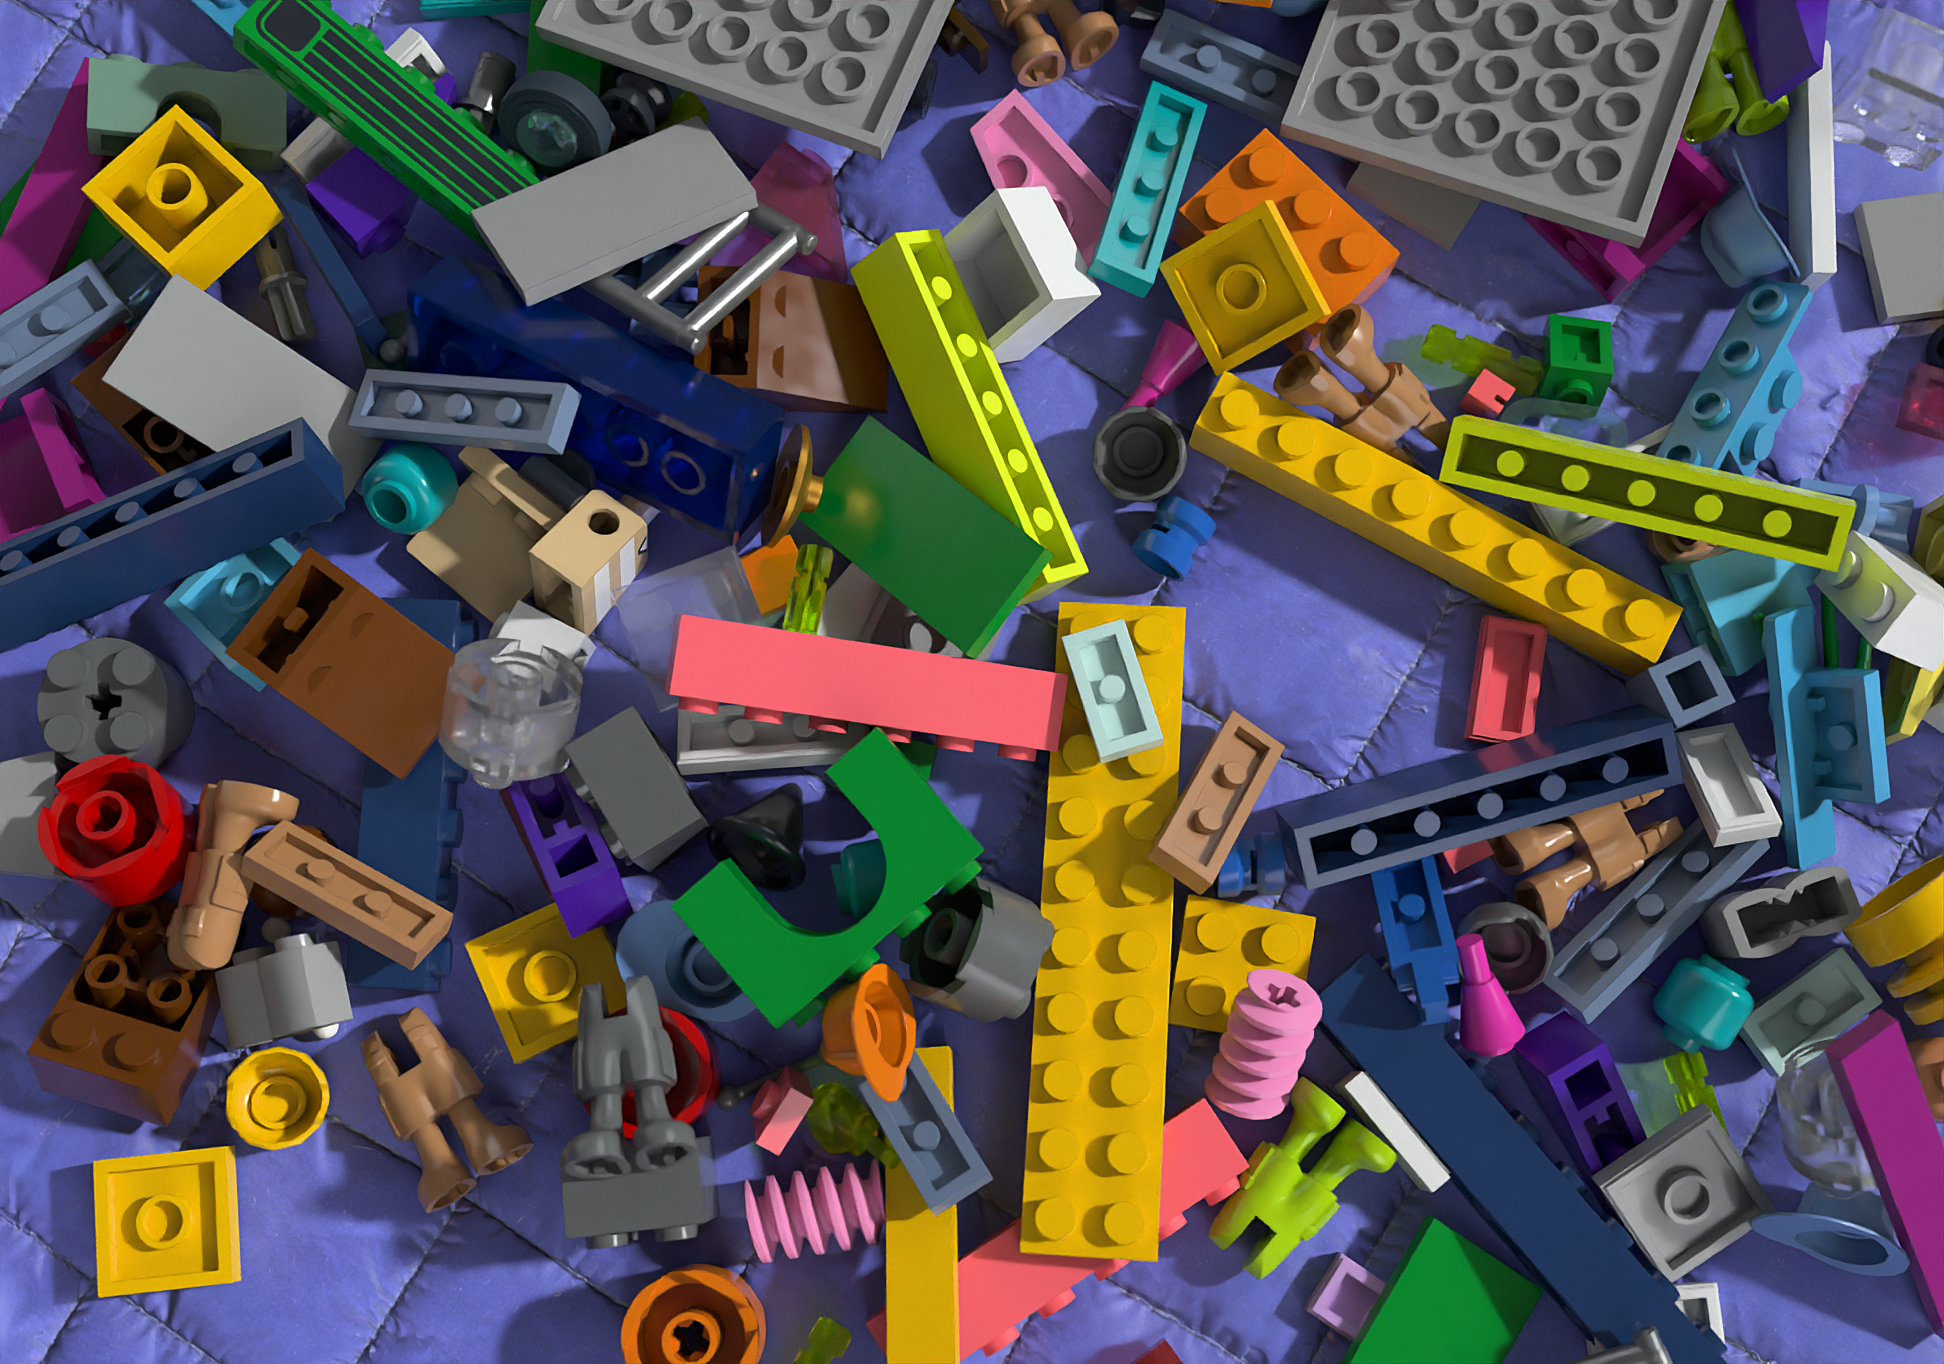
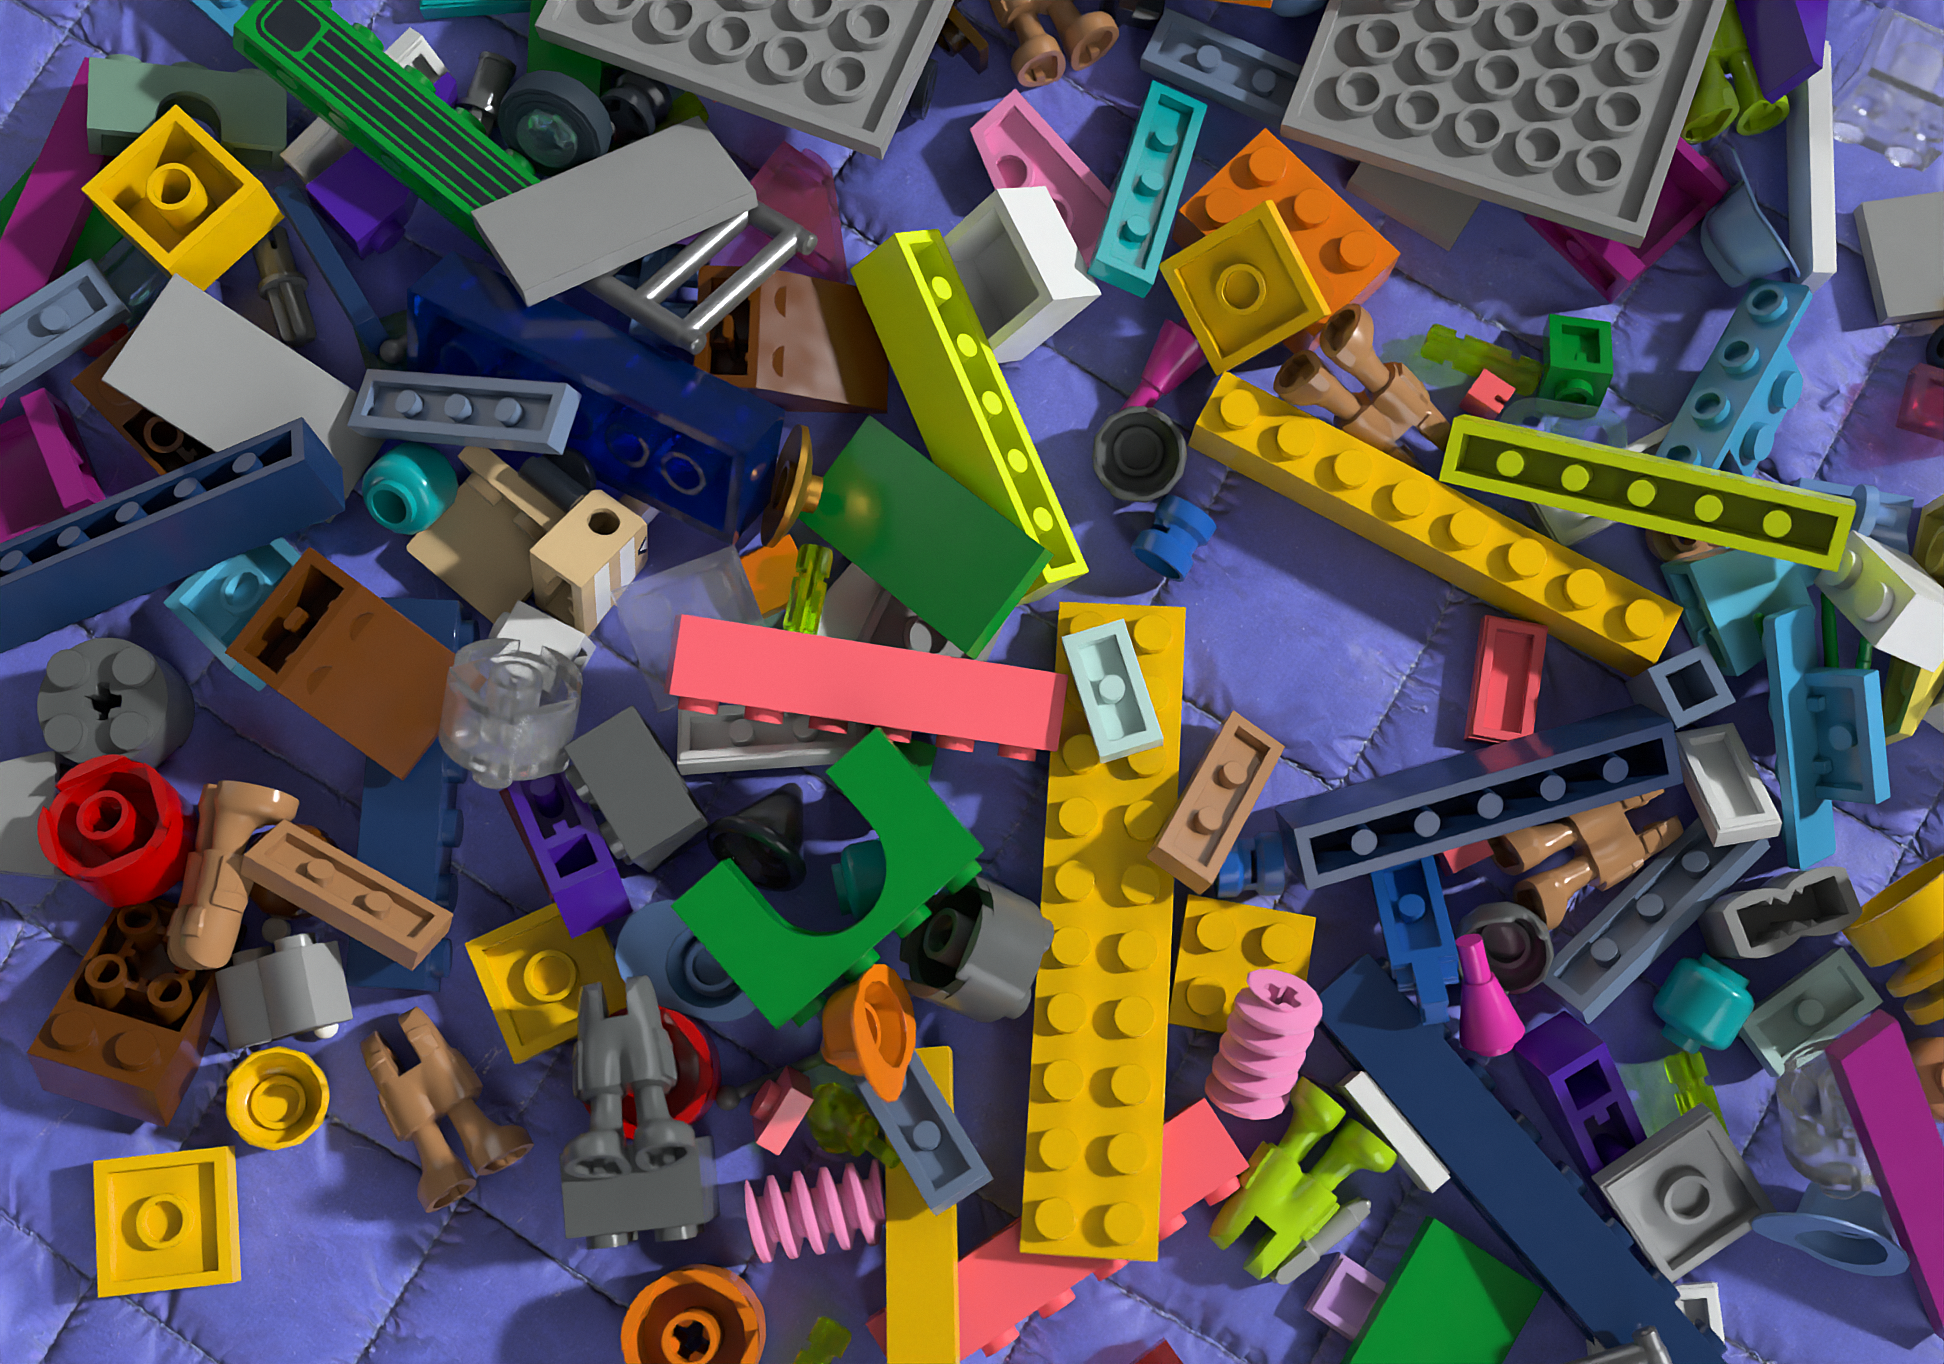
(1308, 1253): none -> light grey piece

